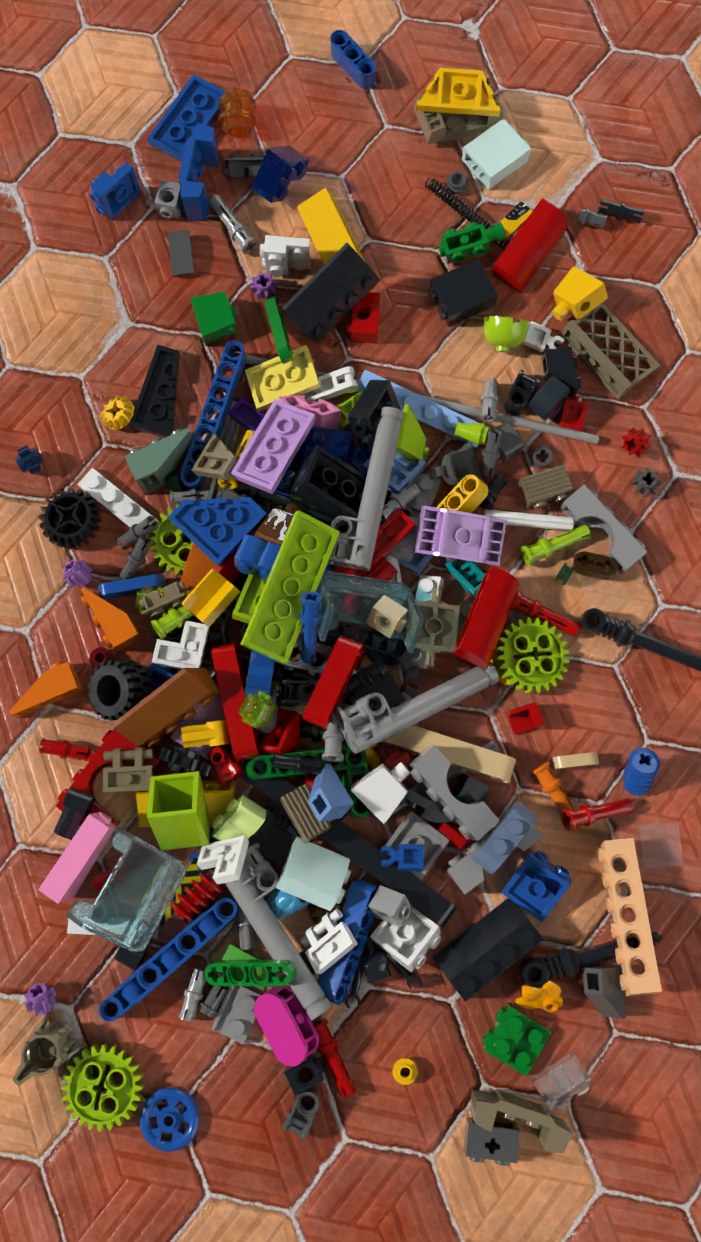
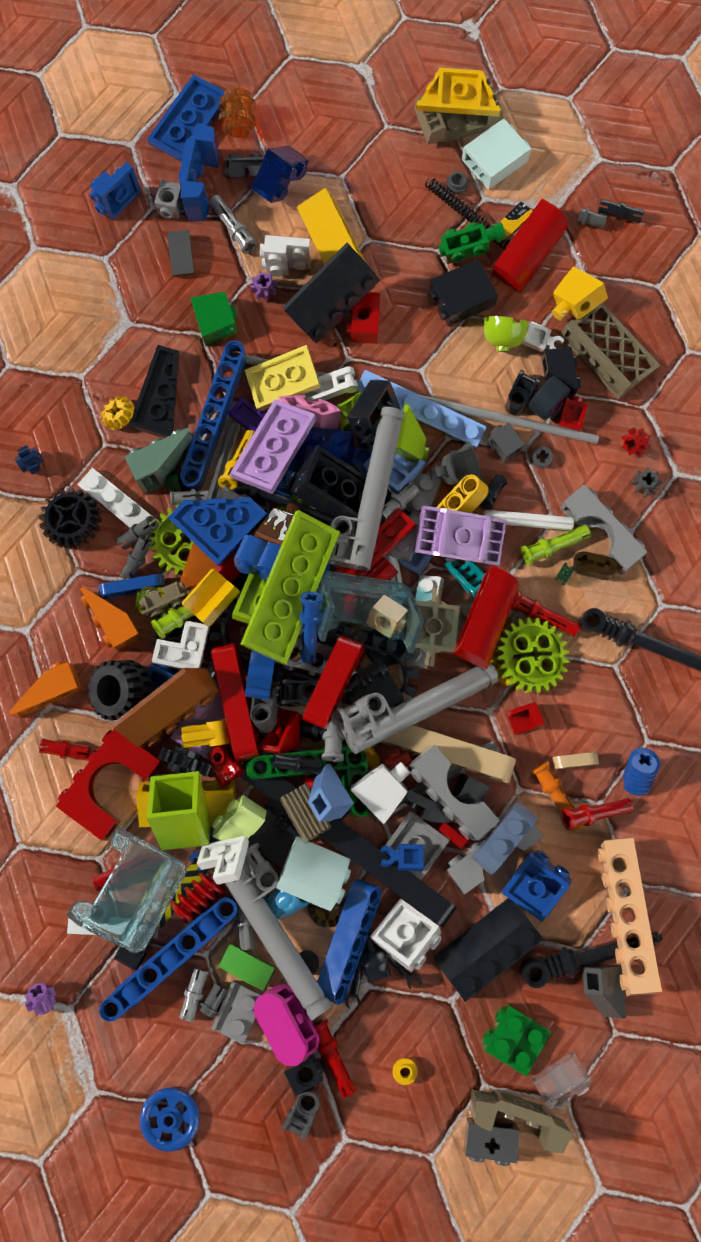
(46, 1050): dark tan piece -> none
(76, 806): black piece -> none
(77, 573): medium lavender gear -> none
(78, 858): bright pink slope -> none
(82, 1080): lime gear -> none
(100, 651): dark red plate -> none
(127, 778): dark tan plate -> none
(215, 460): dark tan wing -> none
(250, 975): green beam -> none
(257, 709): clear neon green head -> none
(279, 330): green beam -> none
(332, 946): white plate -> none
(353, 59): blue beam -> none
(390, 906): light grey brick -> none
(473, 432): lime cone -> none
(489, 400): light grey pin -> none
(491, 452): dark grey pin -> none
(545, 487): dark tan brick -> none
(546, 997): light orange plate -> none
(660, 845): clear piece -> none

